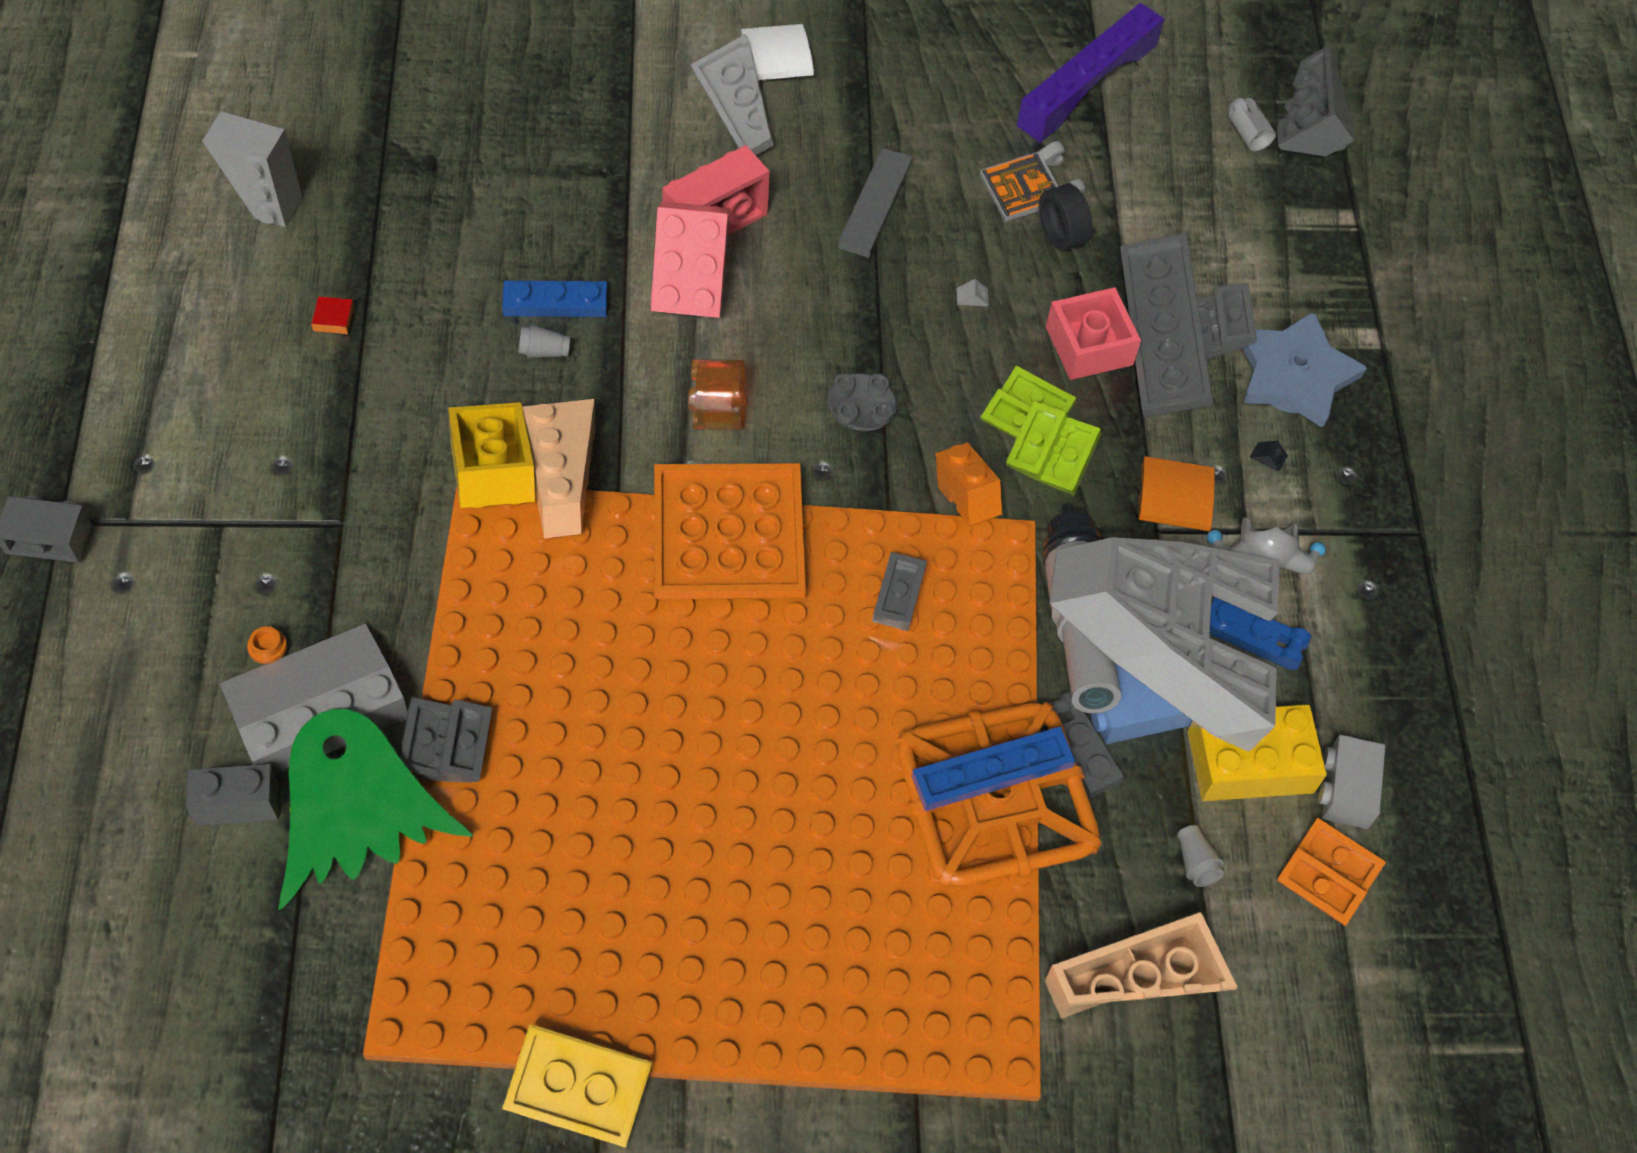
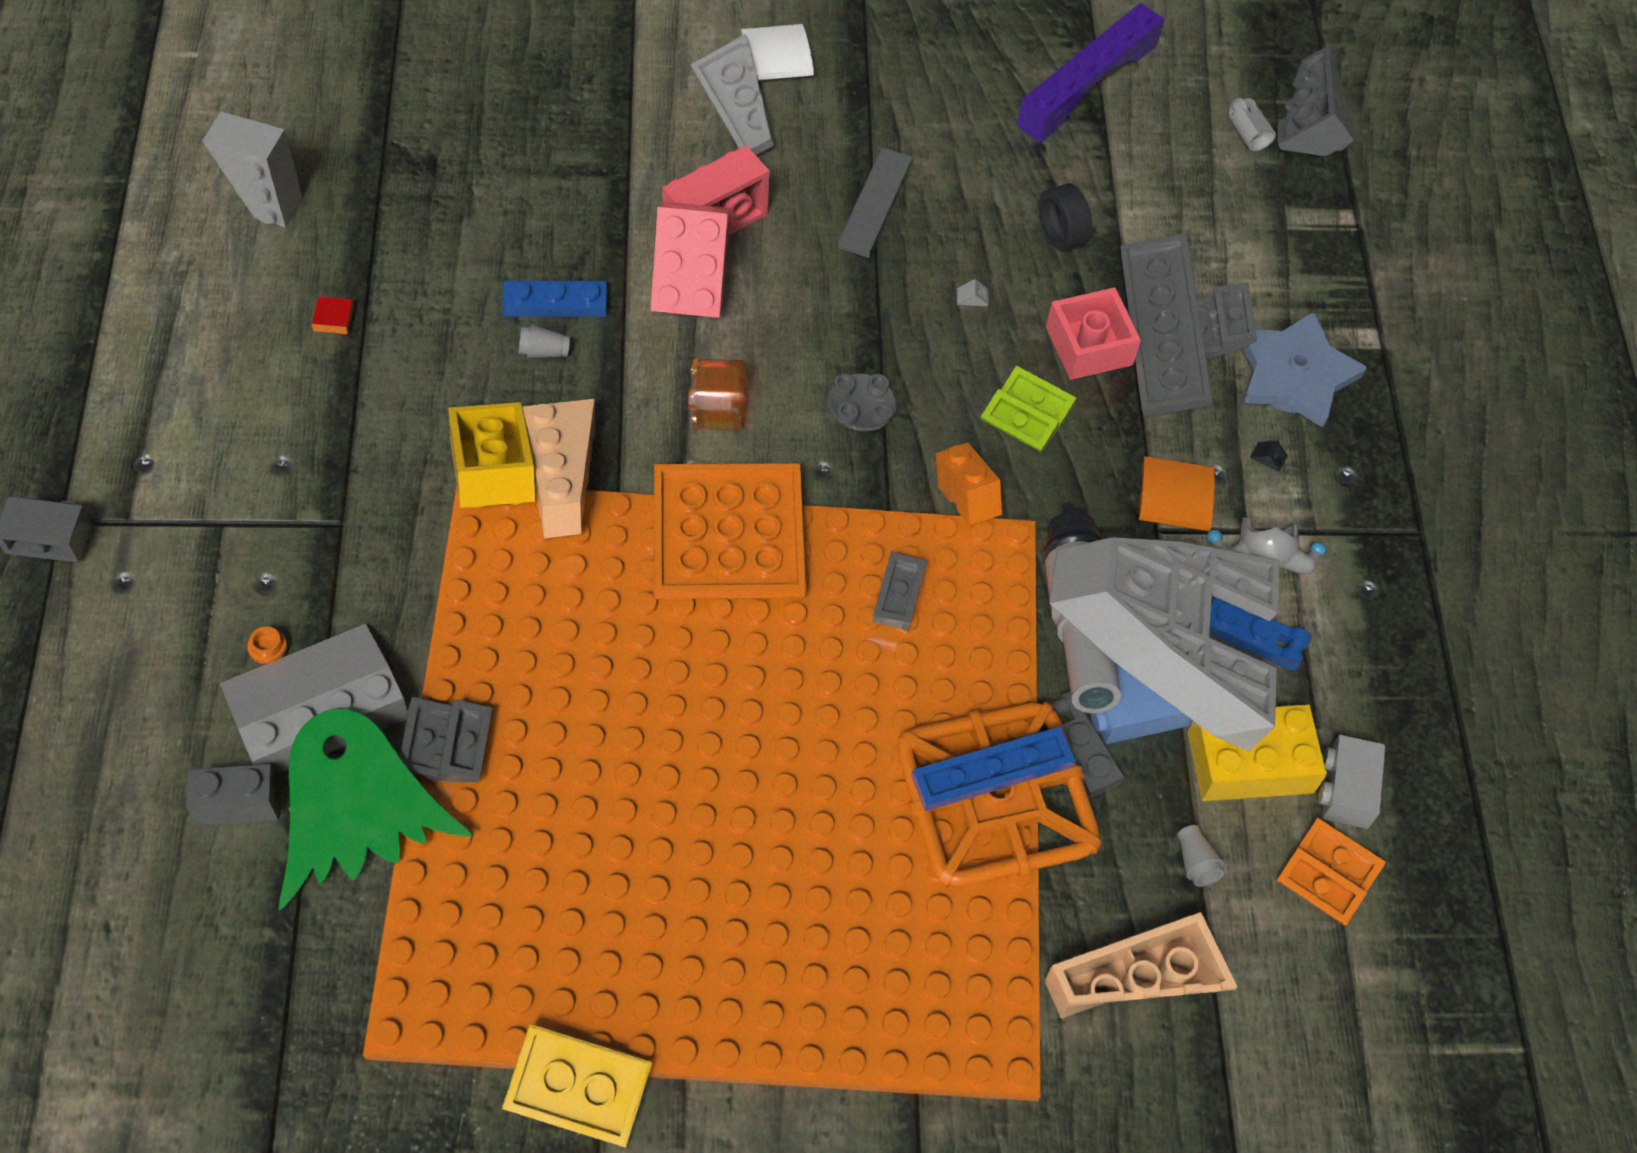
(1021, 181): flag -> none
(1053, 448): lime slope -> none

